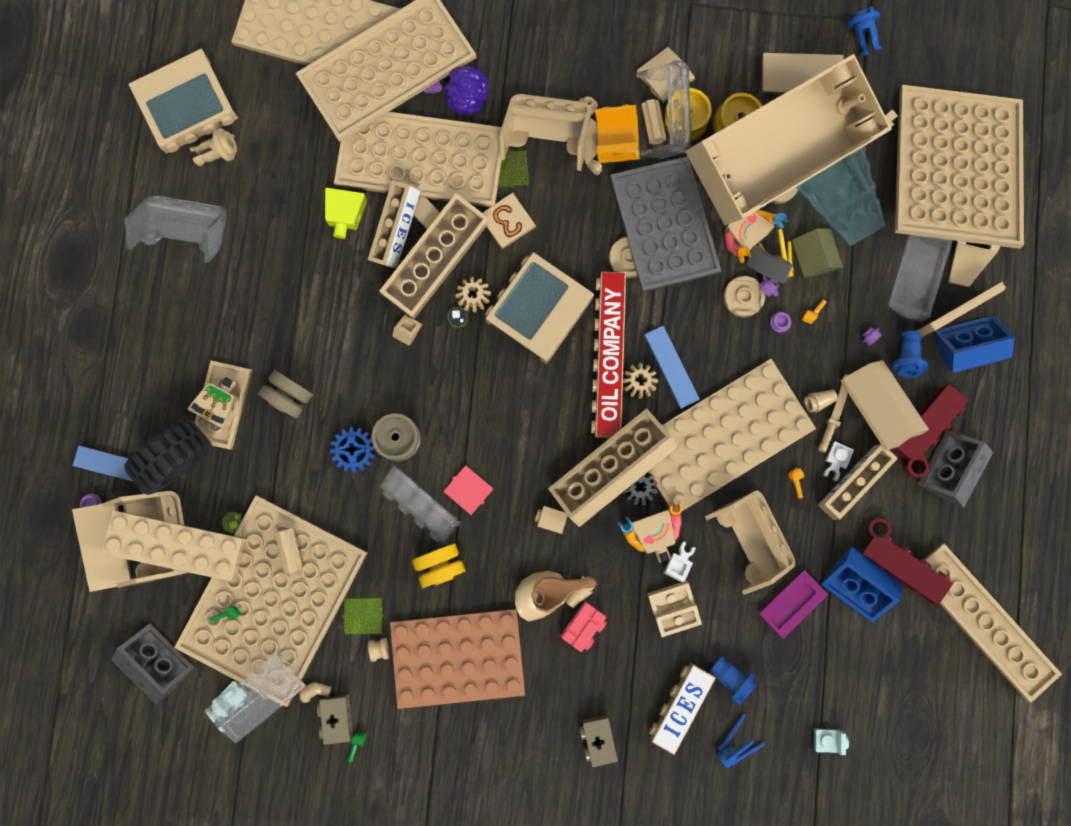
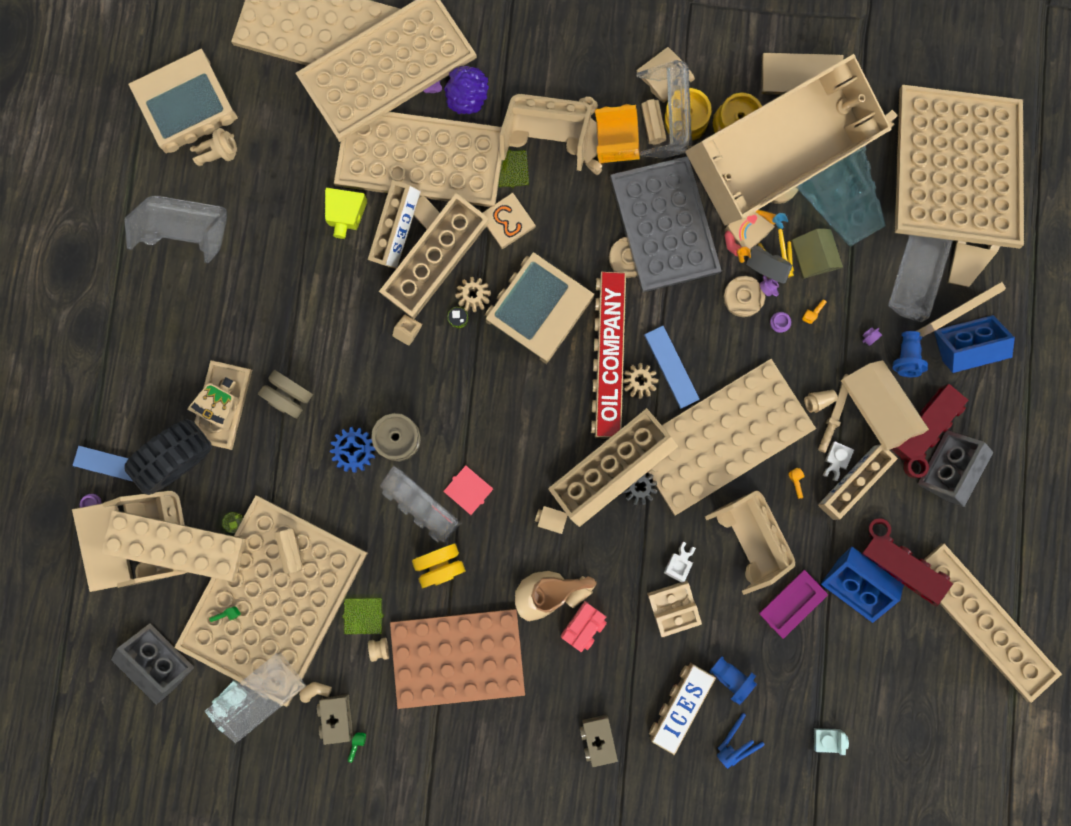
(655, 532): torso -> none
(863, 22): blue piece -> none

